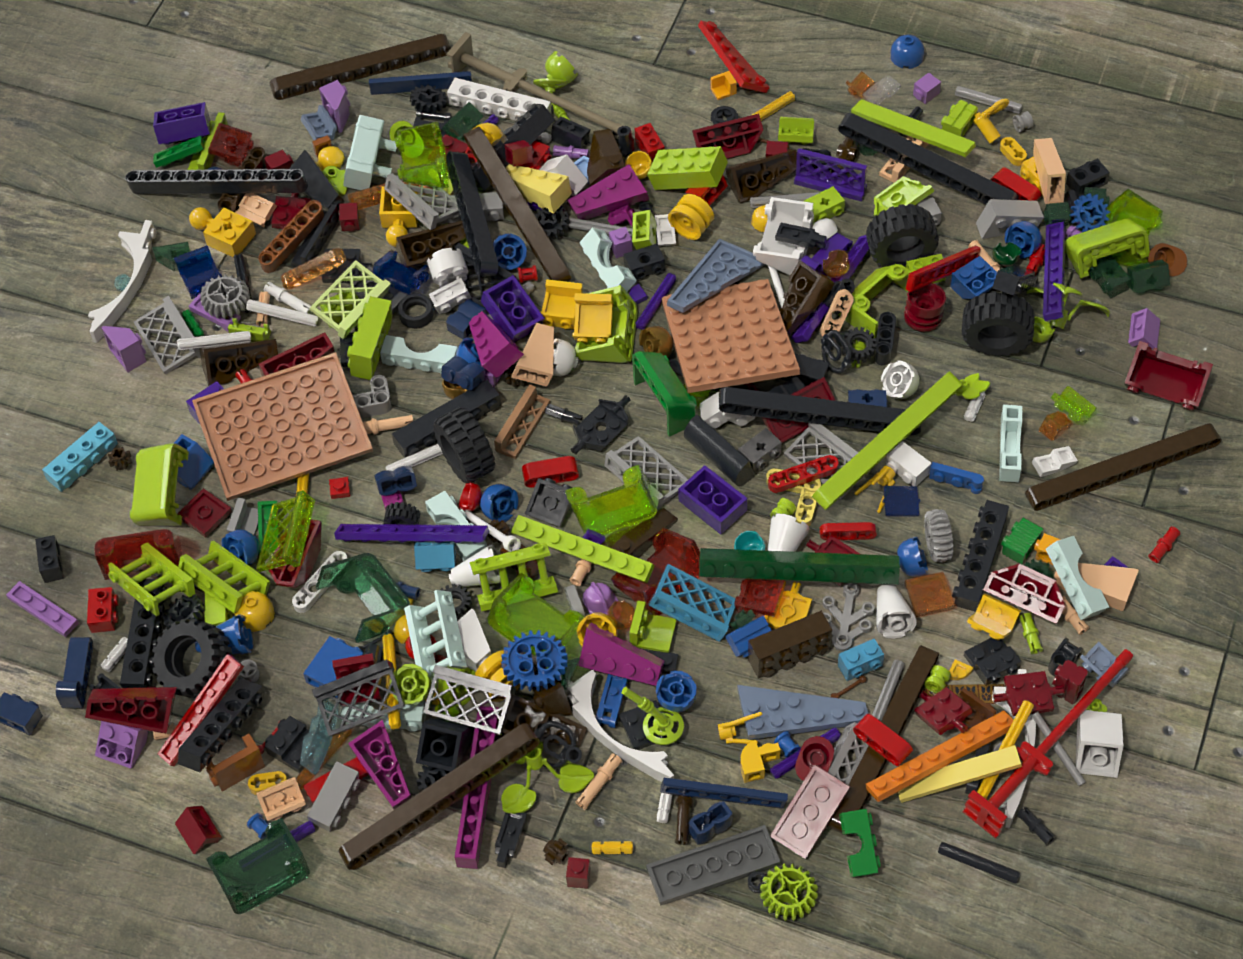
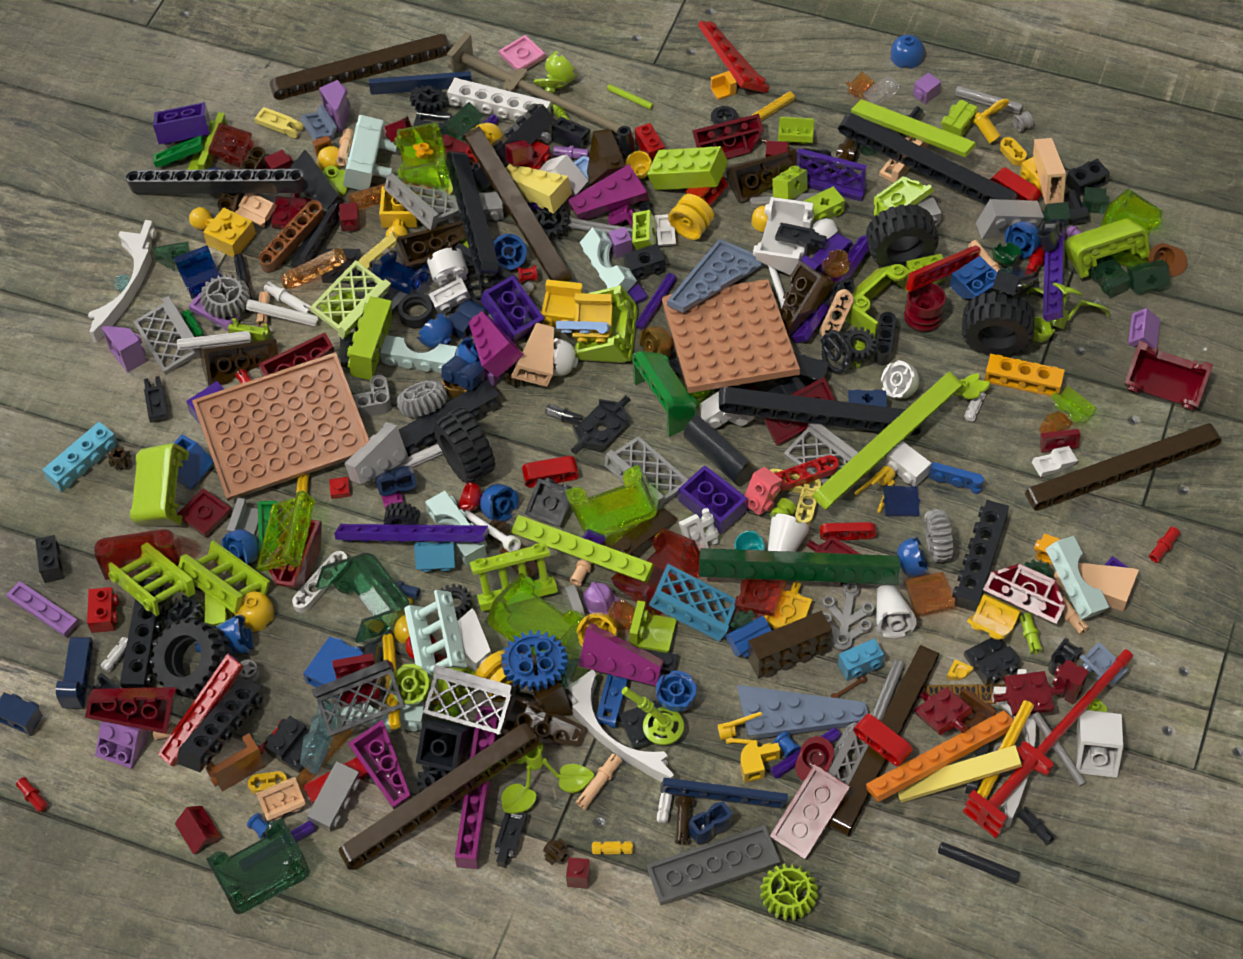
(31, 794): none -> red axle
(155, 400): none -> black hinge
(278, 122): none -> light yellow hinge
(345, 145): none -> light nougat pin
(375, 425): light nougat pin -> none
(376, 252): none -> light yellow hinge
(378, 455): none -> light grey wedge
(391, 128): none -> dark red brick
(422, 150): none -> light orange plate
(422, 398): none -> light grey gear
(436, 332): none -> blue cylinder
(463, 574): white cone -> none
(516, 418): medium nougat fence -> none
(522, 53): none -> bright pink plate
(569, 754): black piece -> none
(584, 326): none -> light blue plate
(629, 96): none -> lime bar
(693, 528): none -> white plate
(752, 877): black bush -> none
(761, 449): flat silver brick -> none
(762, 490): none -> coral brick
(790, 183): none -> lime brick
(859, 823): green arch -> none
(938, 678): lime wheel -> none
(1010, 443): light aqua arch -> none
(1015, 377): none -> light orange brick
(1021, 540): green brick -> none
(1050, 234): none -> black piece
(1059, 439): none -> dark red plate
(1096, 210): blue gear -> none

